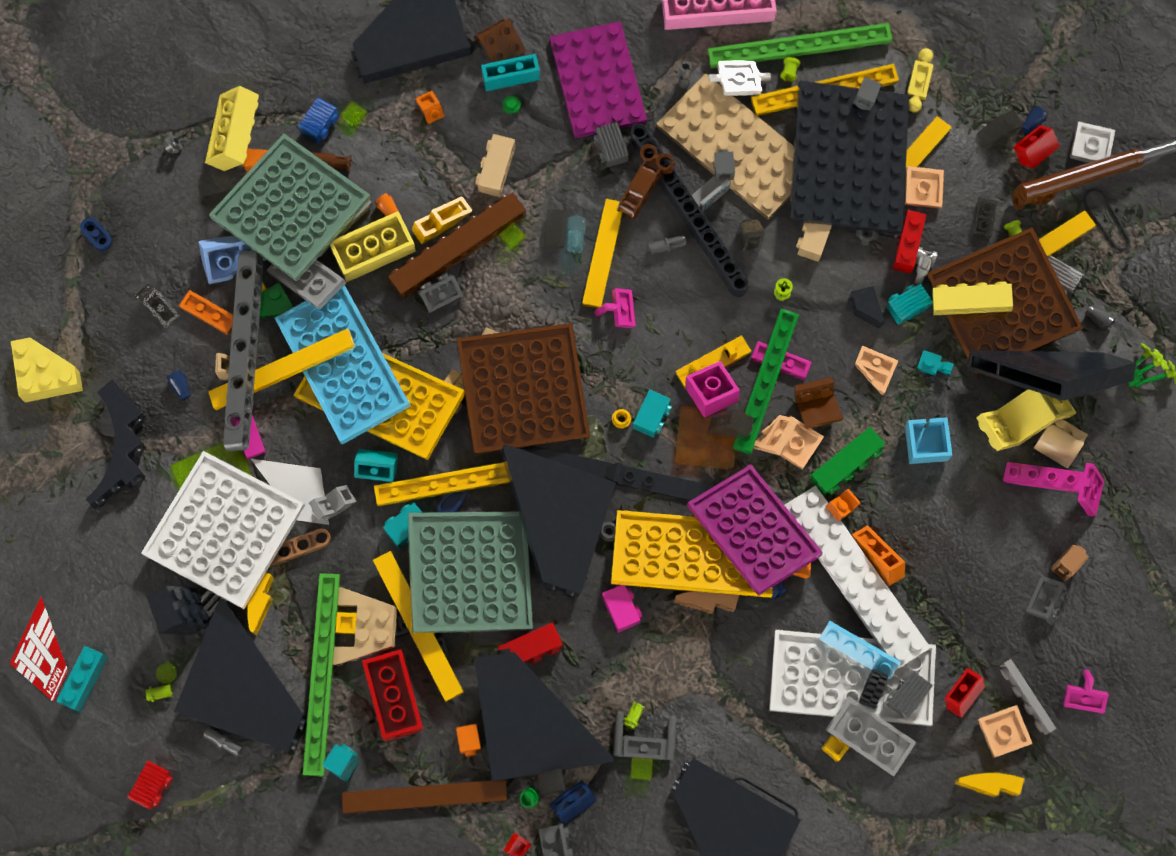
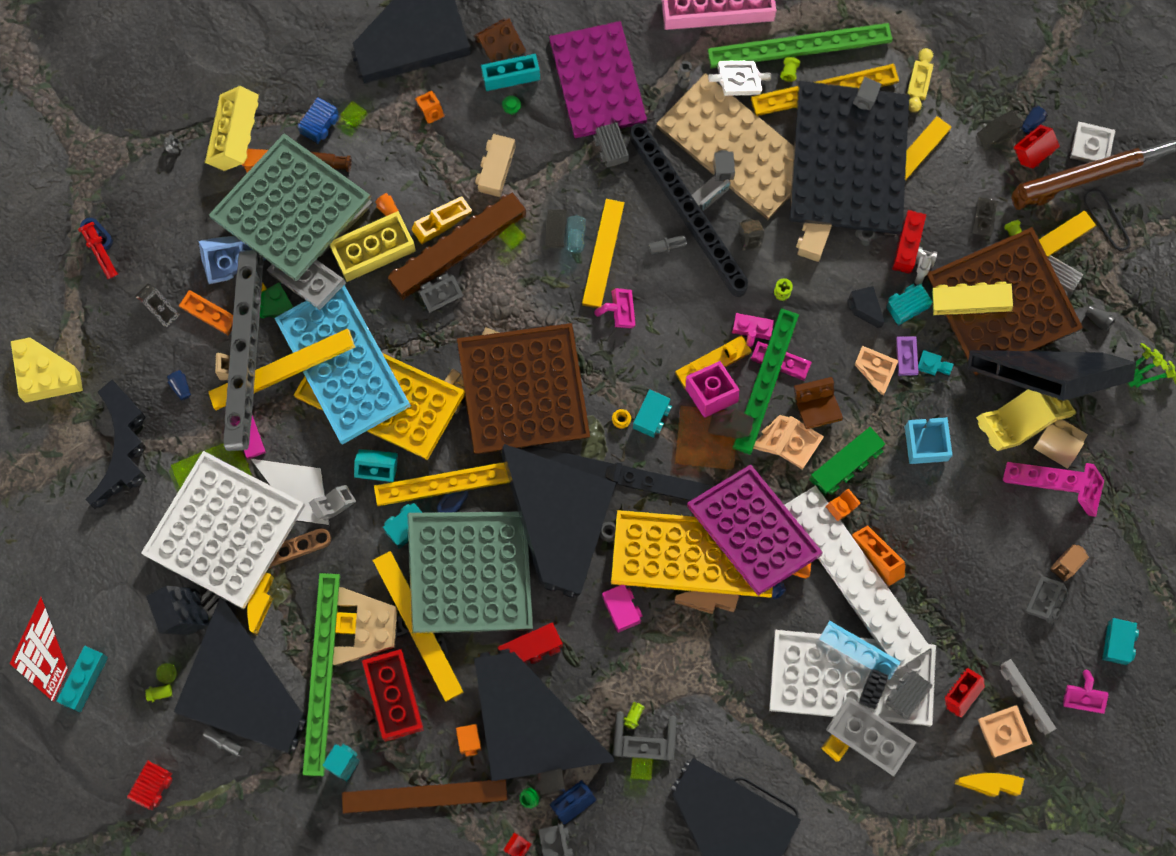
(94, 241): none -> red pin
(644, 181): reddish brown piece -> none
(752, 327): none -> dark pink plate
(907, 356): none -> medium lavender plate
(923, 187): light nougat plate -> none
(1120, 641): none -> teal brick

